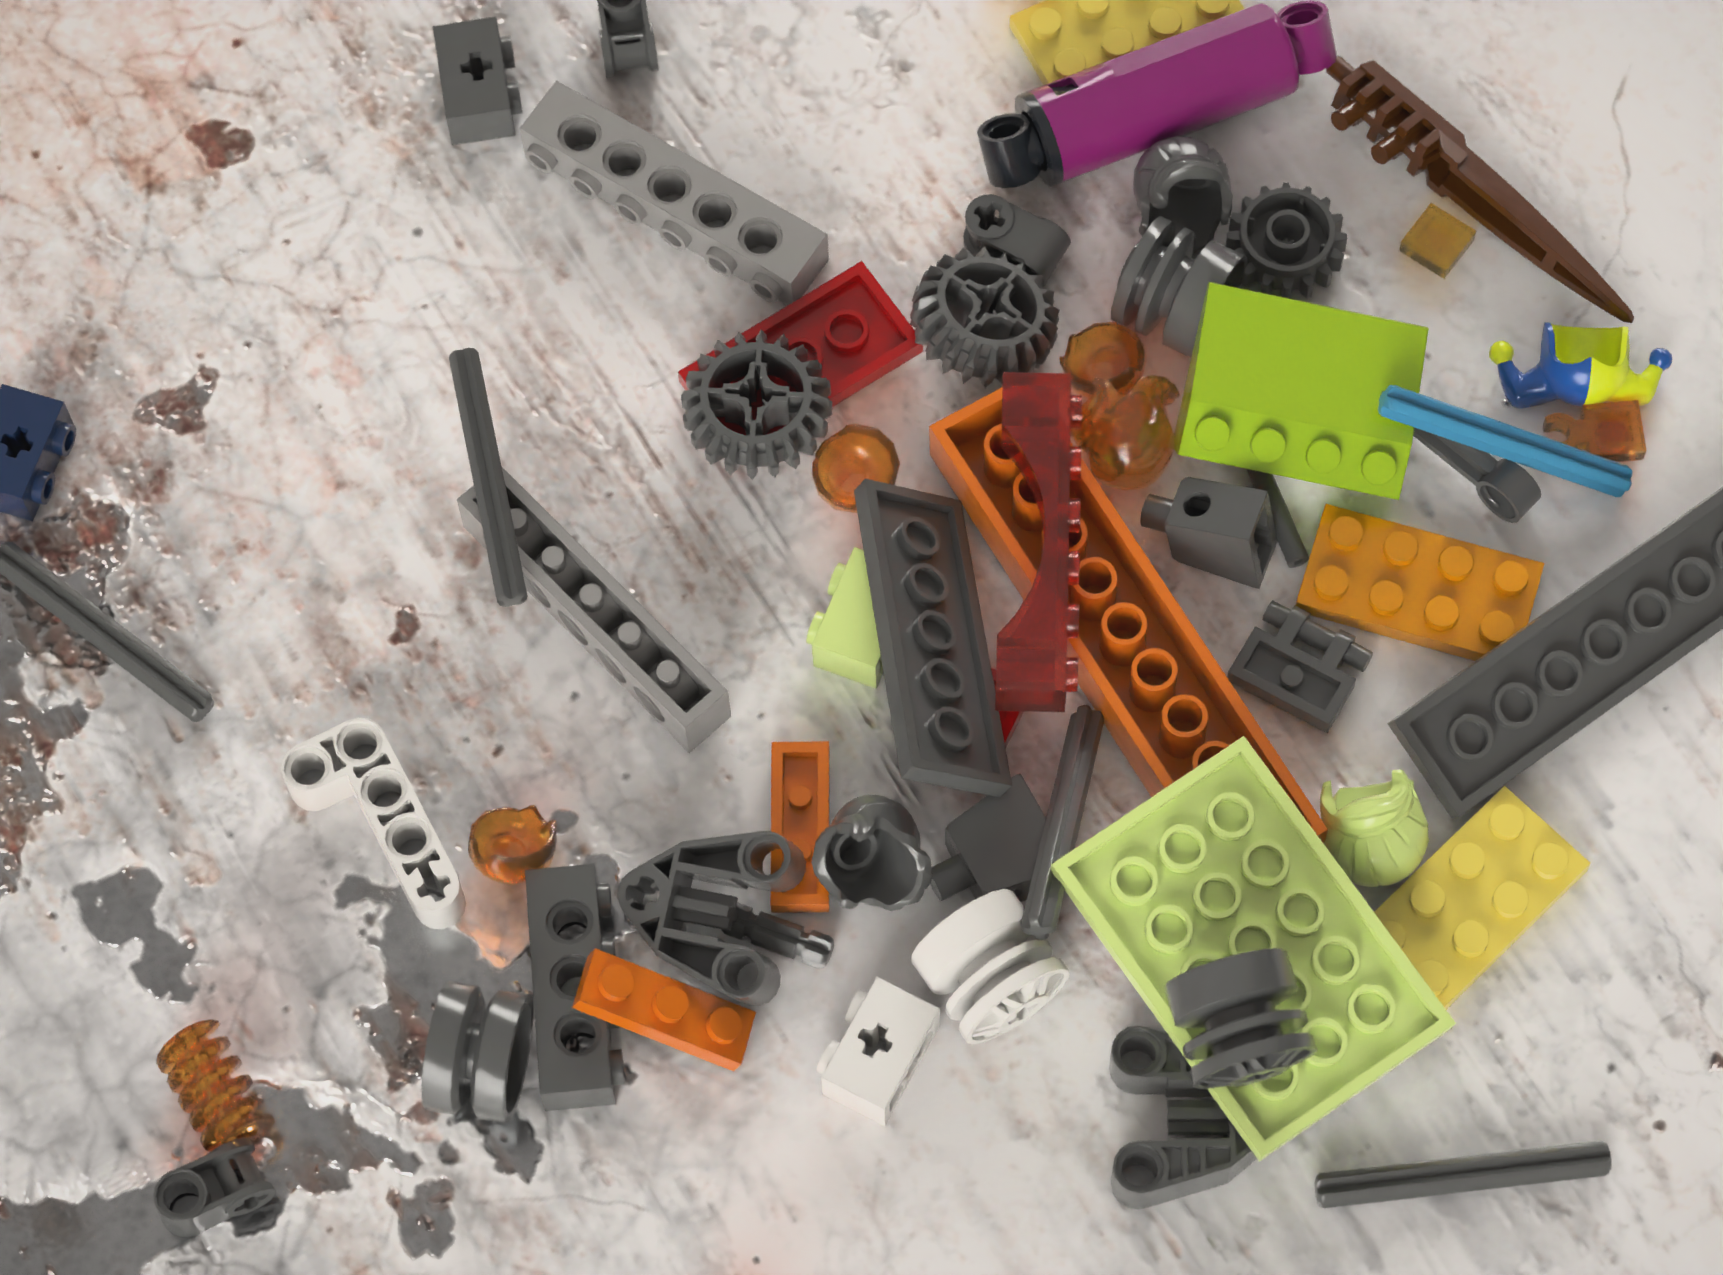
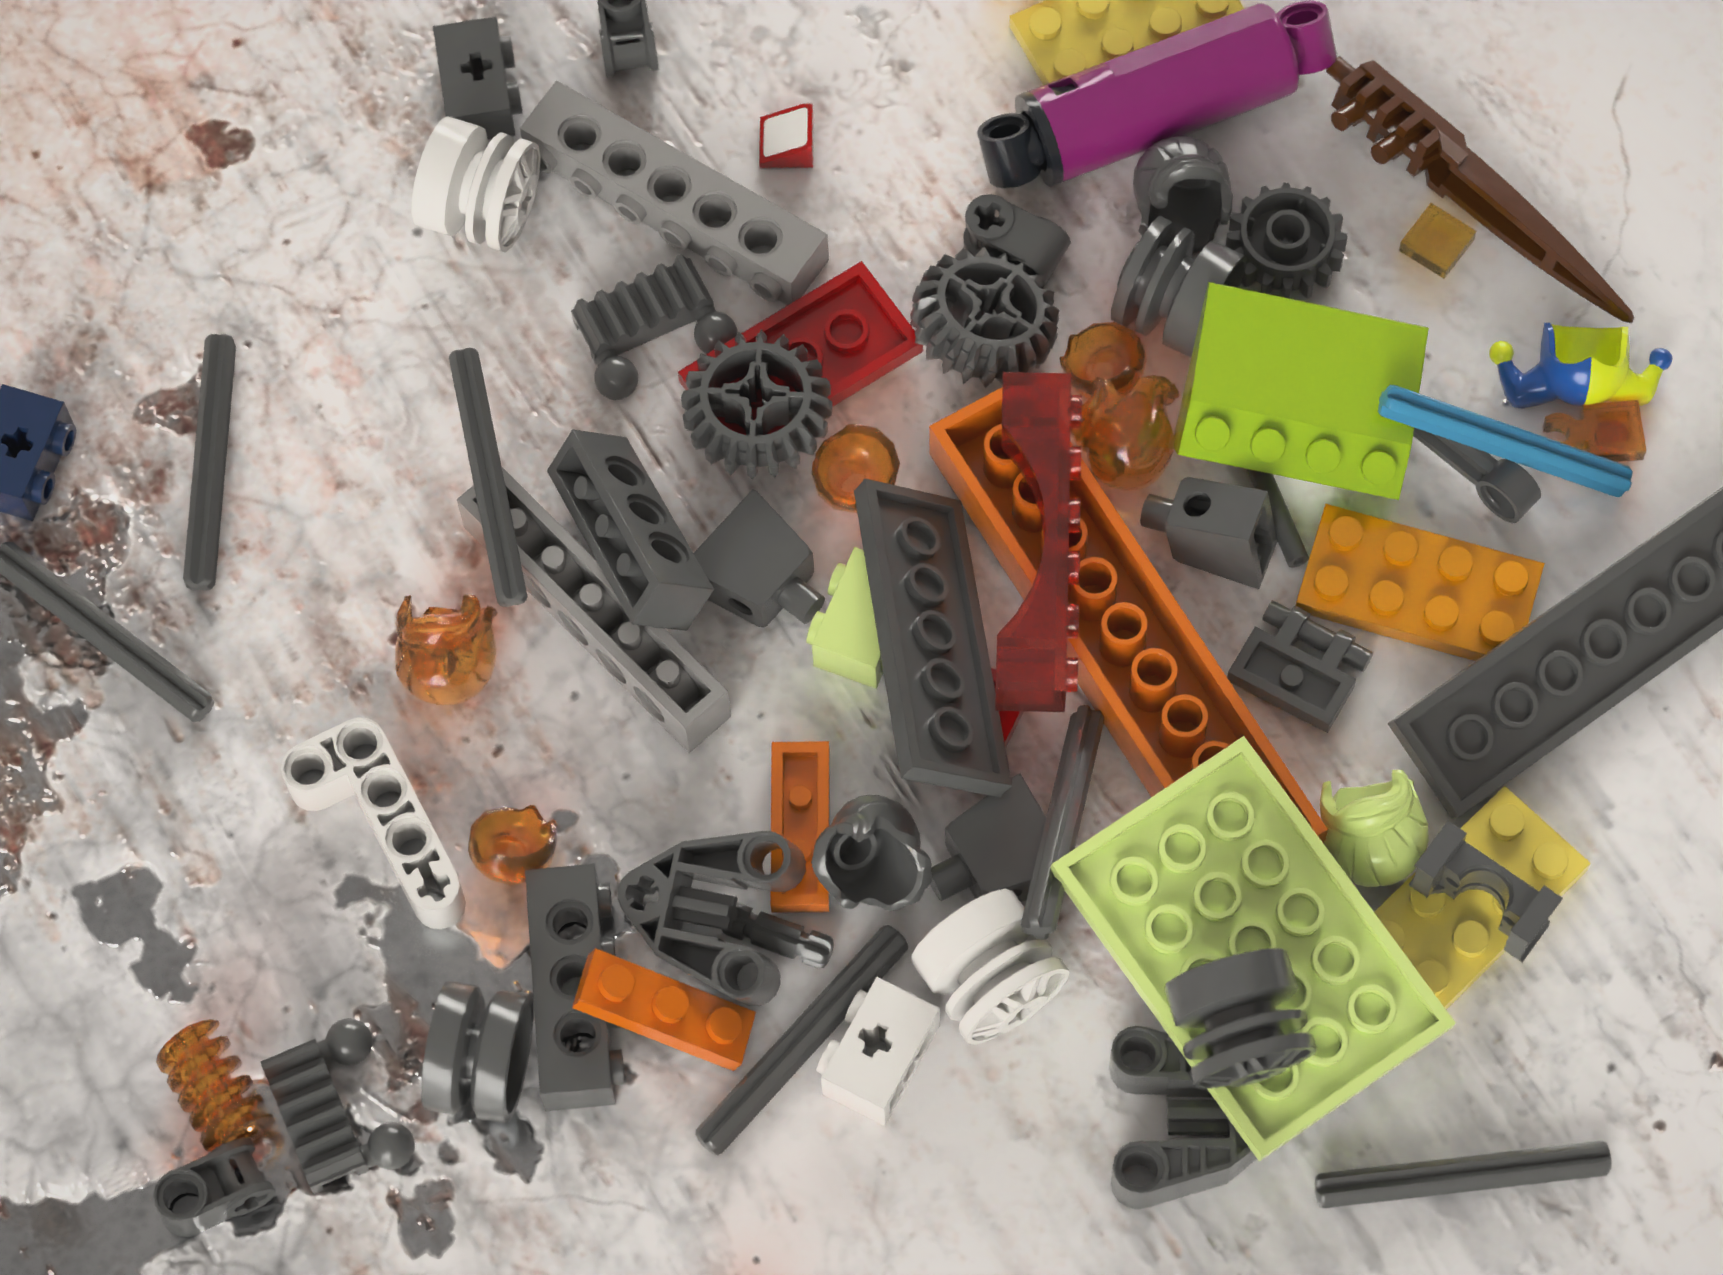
(209, 462): none -> dark grey axle
(316, 1114): none -> dark grey gear
(445, 651): none -> clear orange hair
(475, 184): none -> white wheel
(630, 530): none -> dark grey brick
(643, 313): none -> dark grey gear
(759, 565): none -> dark grey torso
(787, 138): none -> slope
(800, 1041): none -> dark grey axle
(1456, 866): none -> dark grey piece

